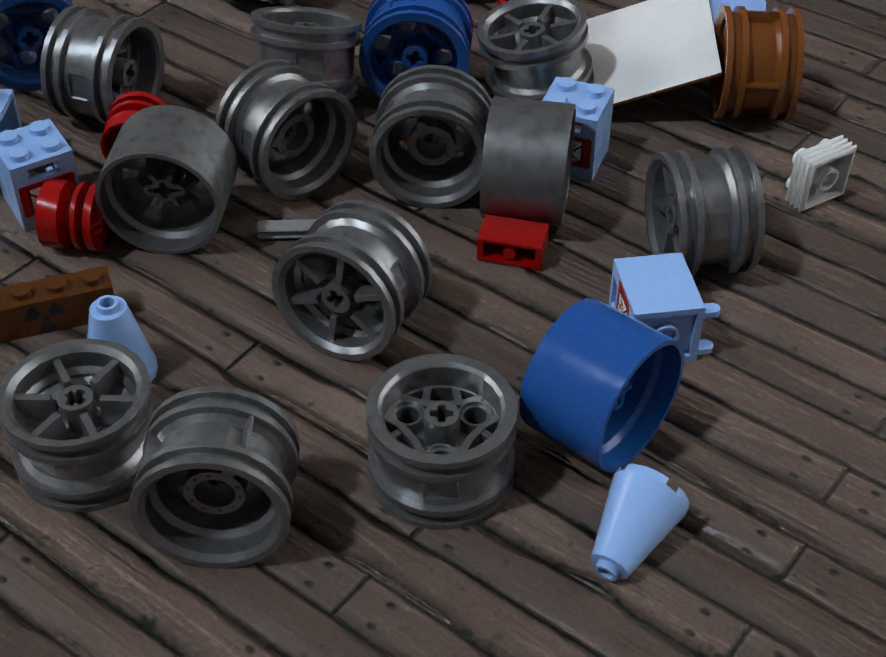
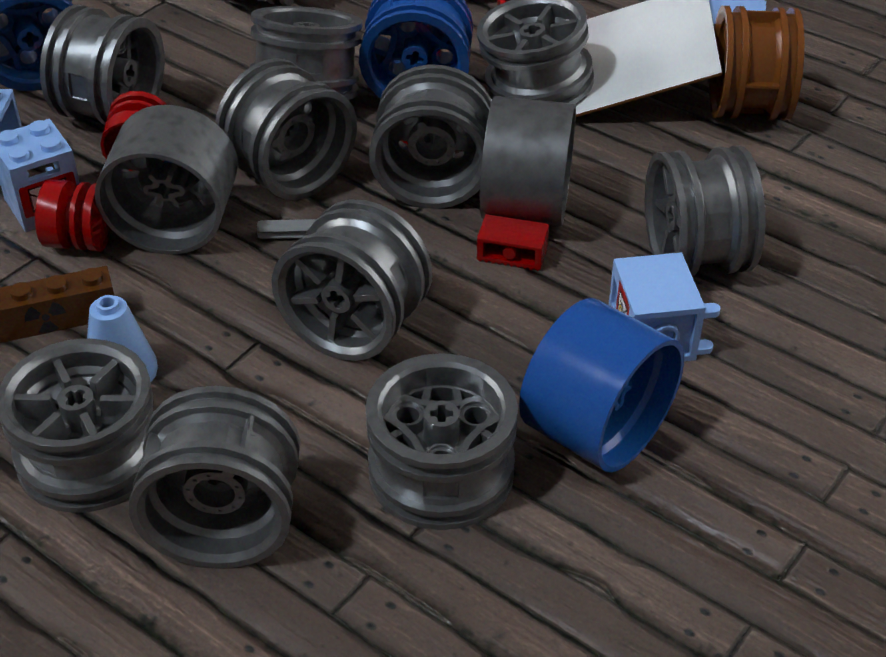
(594, 111): light blue container -> none
(635, 520): light blue cone -> none
(820, 172): white brick -> none

